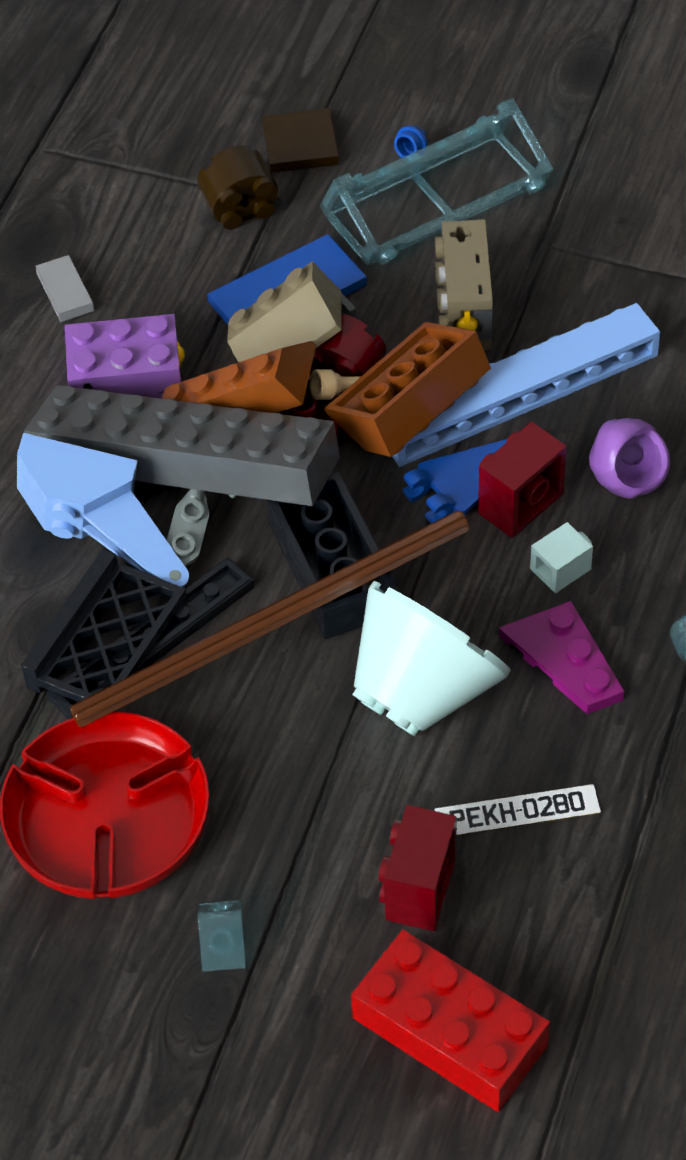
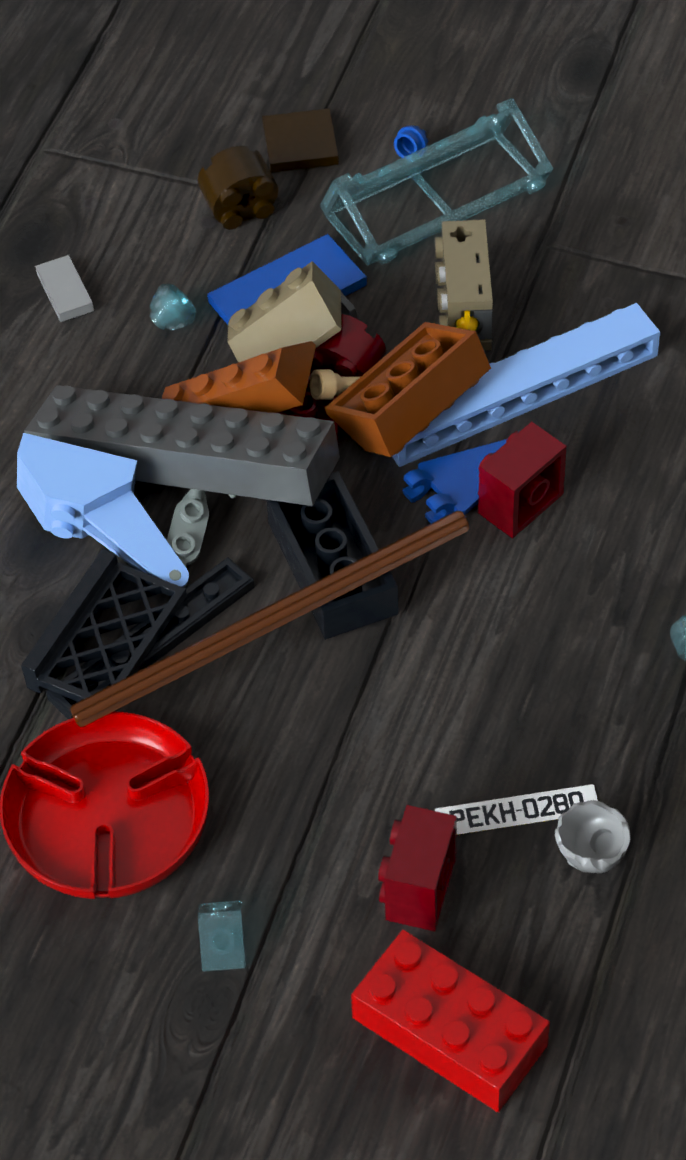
(124, 355): medium lavender piece -> none
(171, 308): none -> clear light blue cone
(418, 663): light aqua cone -> none
(561, 557): light aqua brick -> none
(568, 654): magenta wing -> none
(592, 836): none -> light grey hair
(629, 457): medium lavender piece -> none

